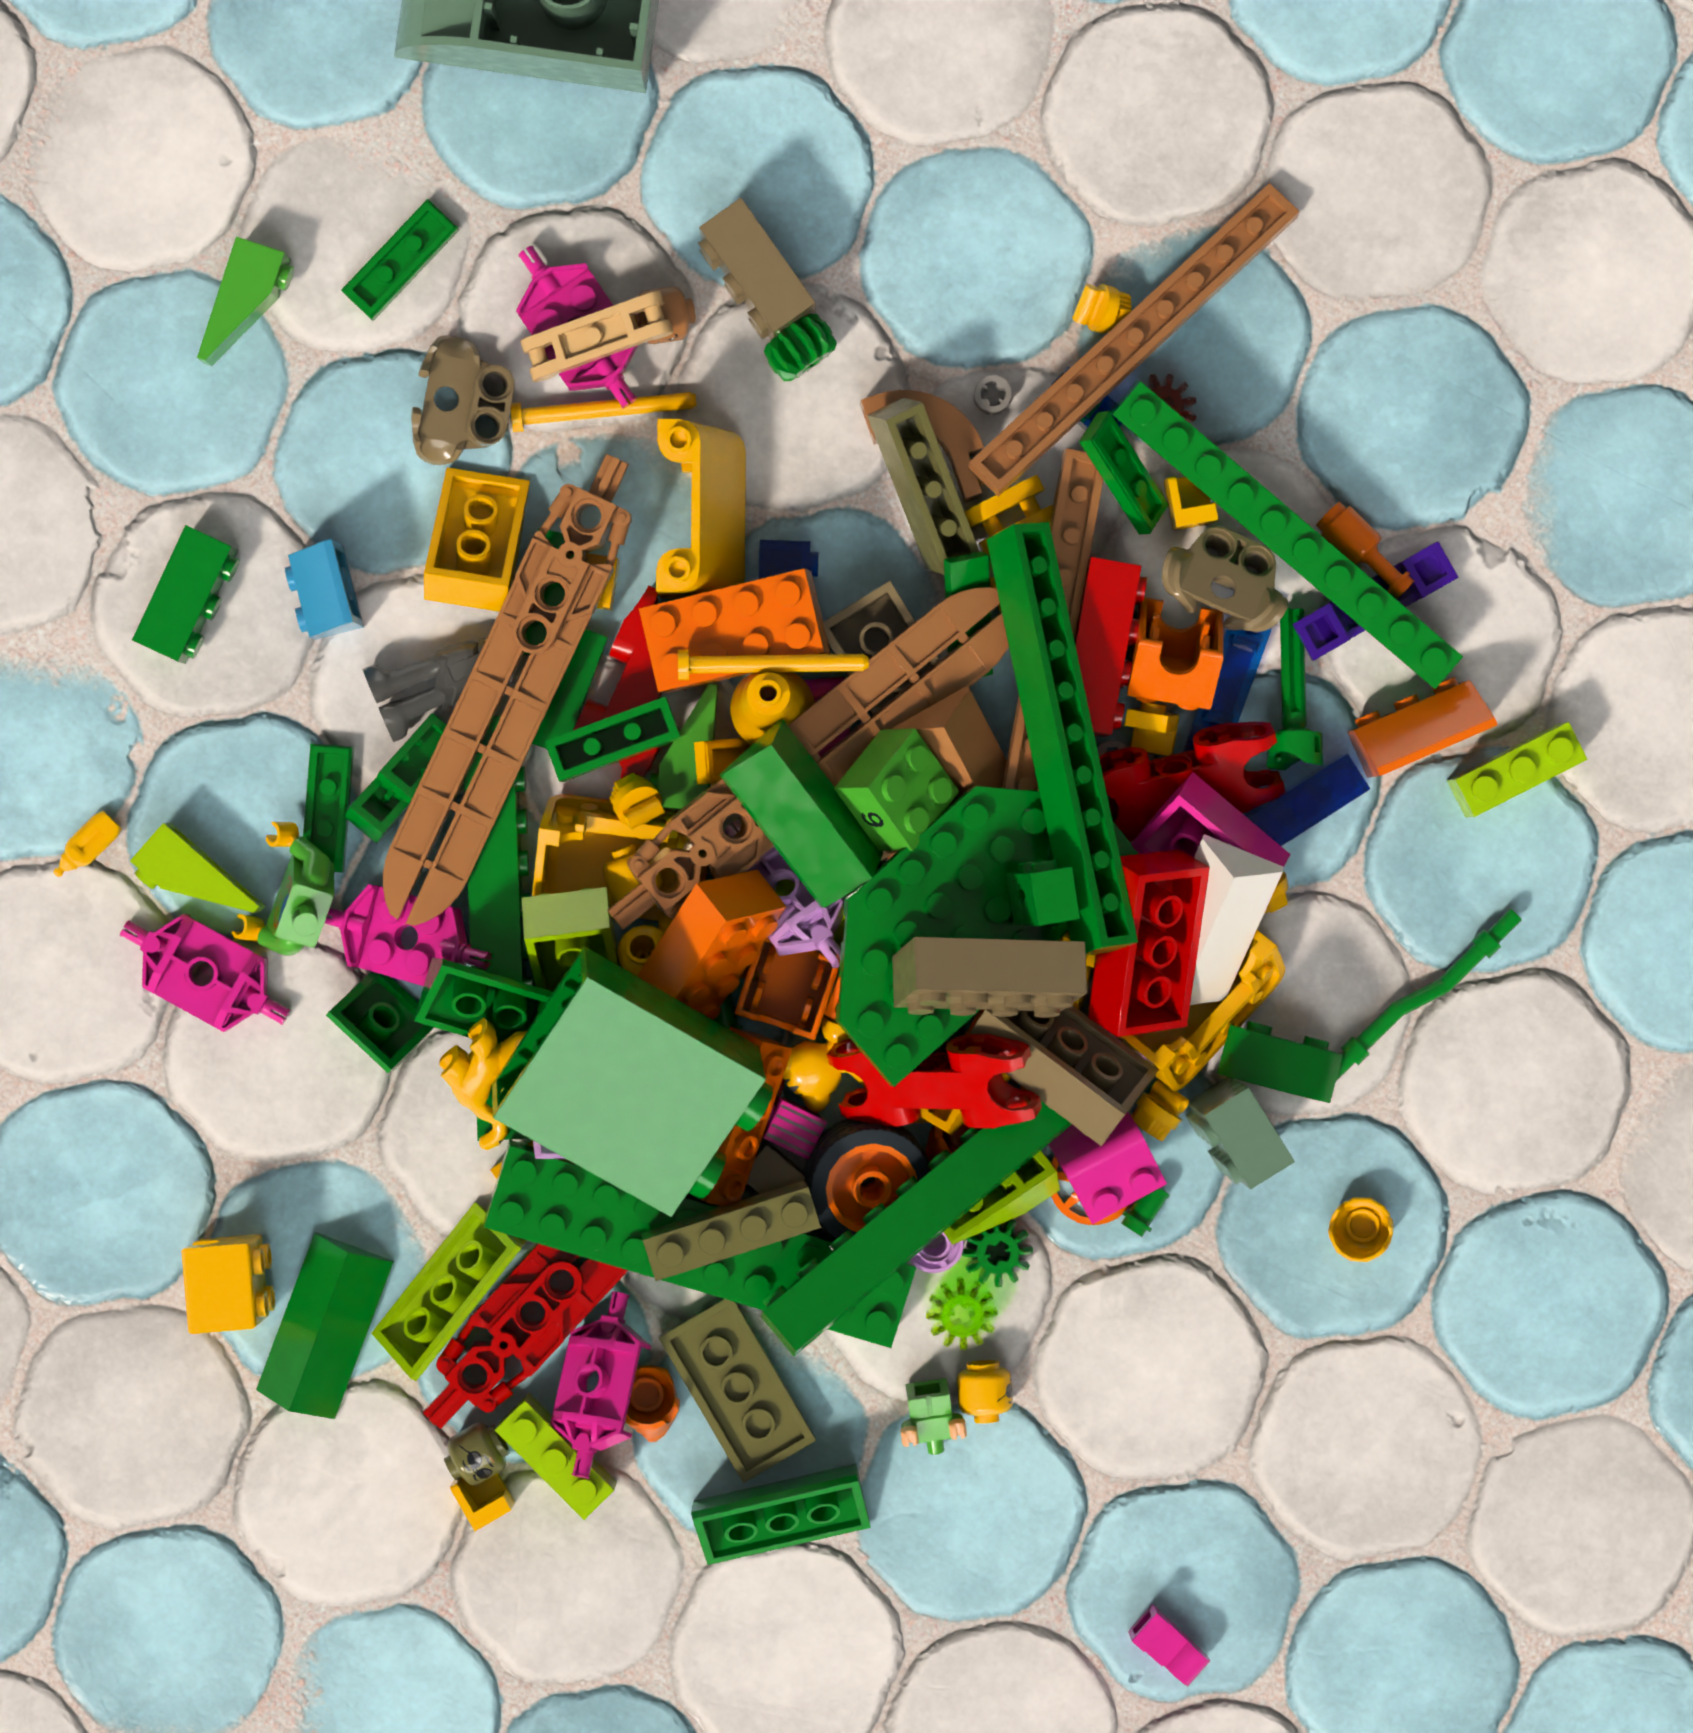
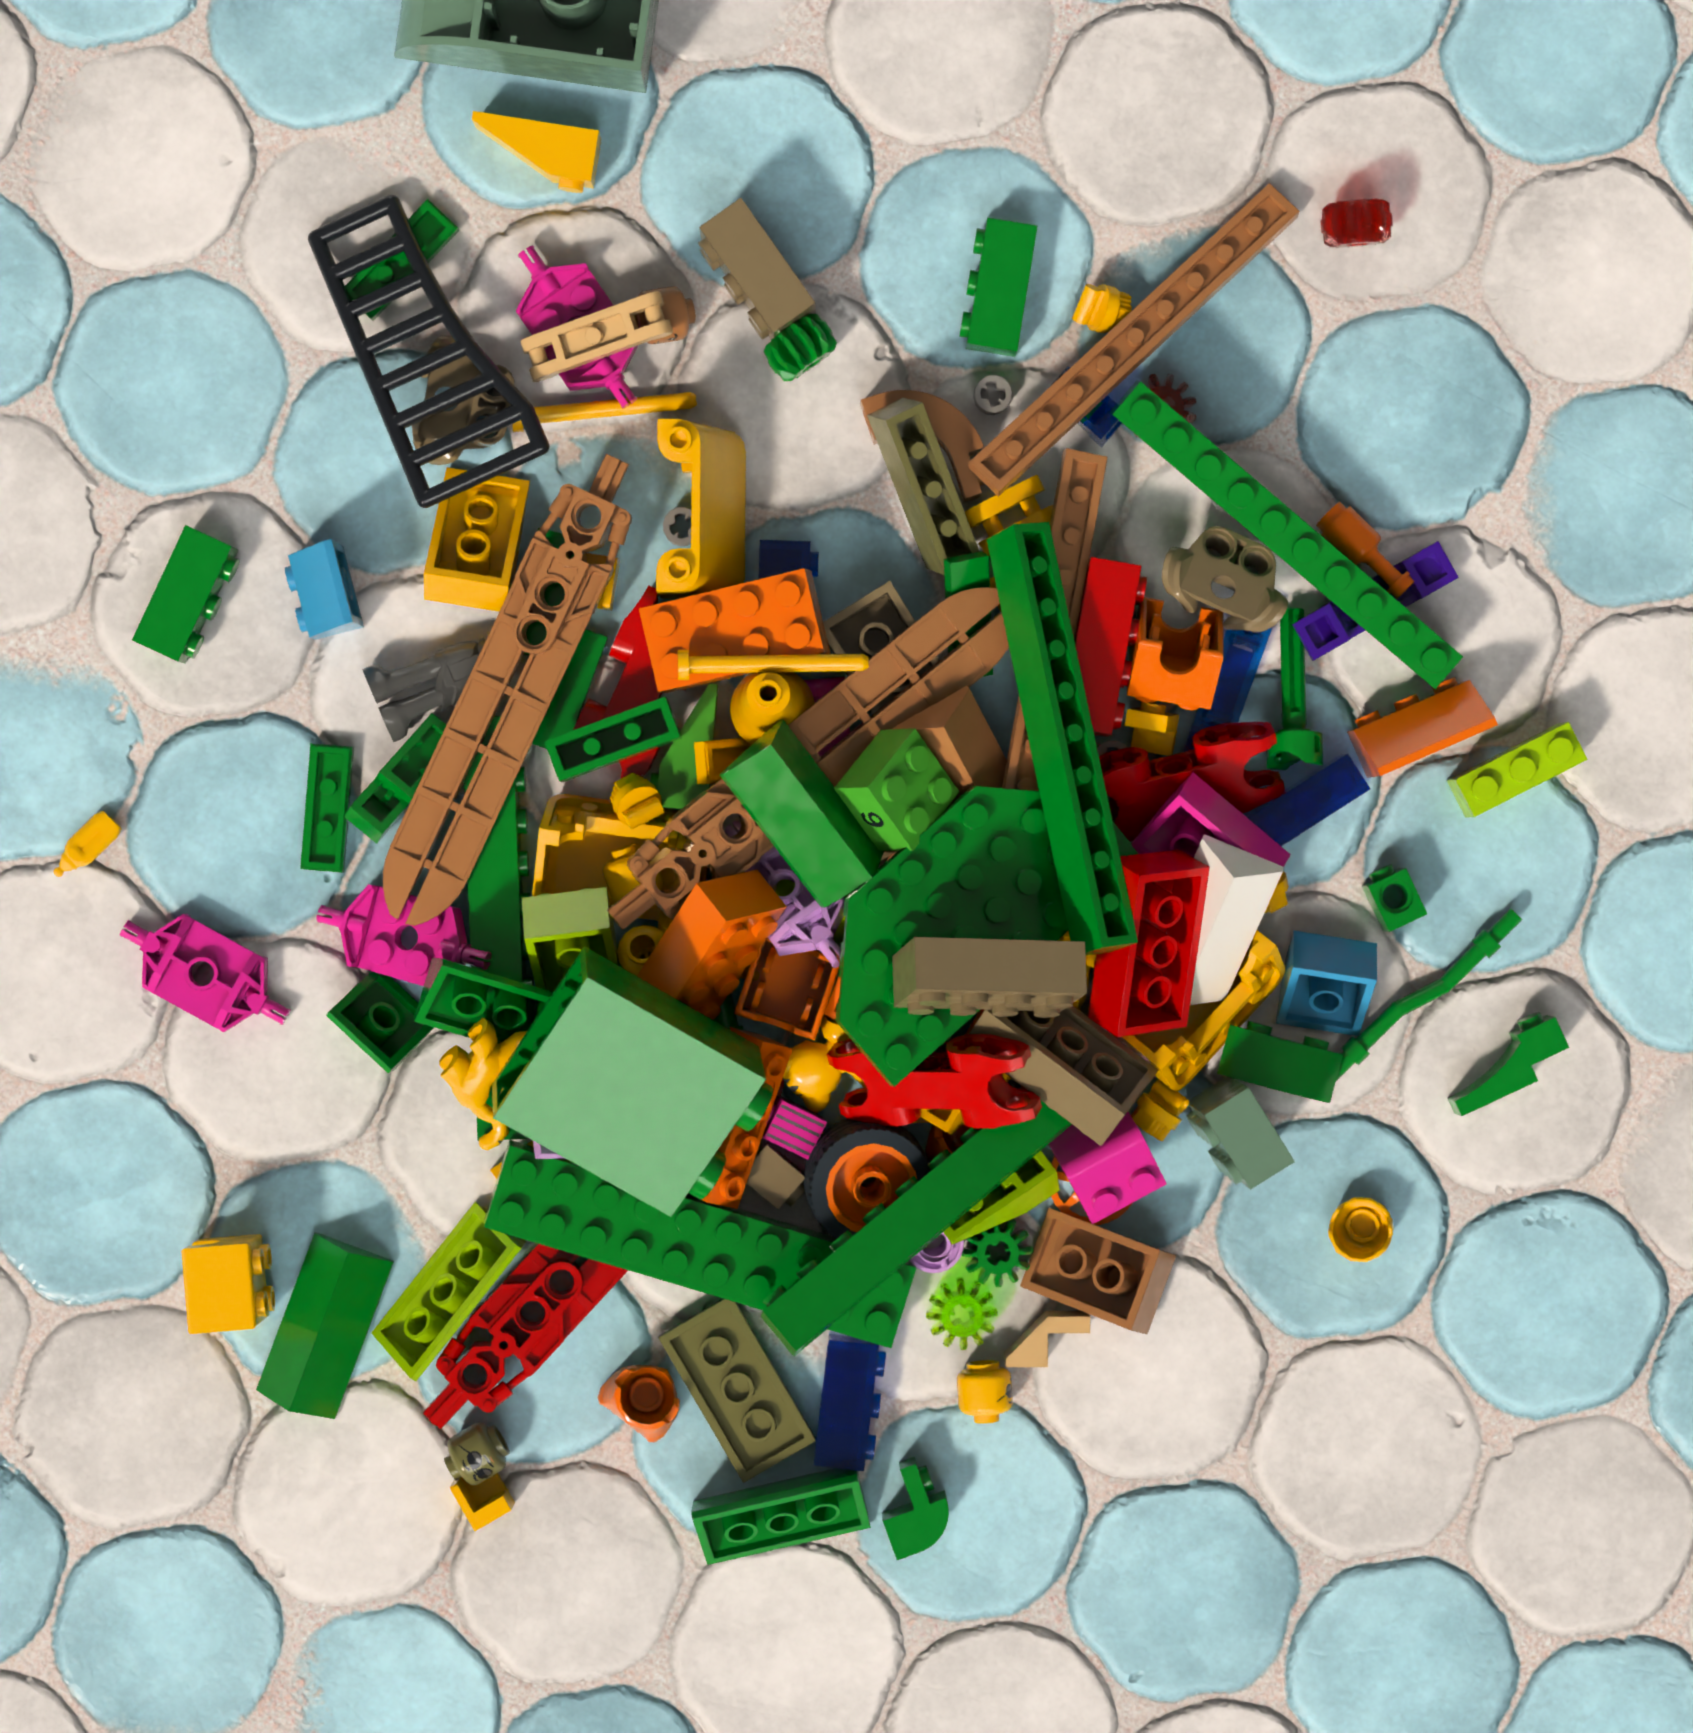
(183, 868): lime slope -> none
(245, 293): bright green slope -> none
(301, 900): bright green torso -> none
(463, 346): none -> black bar
(552, 1457): lime brick -> none
(554, 150): none -> yellow slope
(597, 1417): dark pink plate -> none
(670, 520): none -> light grey bush
(730, 1230): olive brick -> none
(848, 1403): none -> clear blue brick
(921, 1521): none -> green brick
(931, 1416): bright green piece -> none
(999, 286): none -> green brick
(1032, 1345): none -> tan slope
(1042, 893): green brick -> none
(1098, 1271): none -> medium nougat slope
(1123, 472): green tile -> none
(1144, 1211): green pin -> none
(1168, 1645): dark pink leg -> none
(1188, 504): yellow panel -> none
(1327, 983): none -> dark azure slope
(1356, 223): none -> clear red gear
(1410, 905): none -> green brick
(1531, 1043): none -> green slope

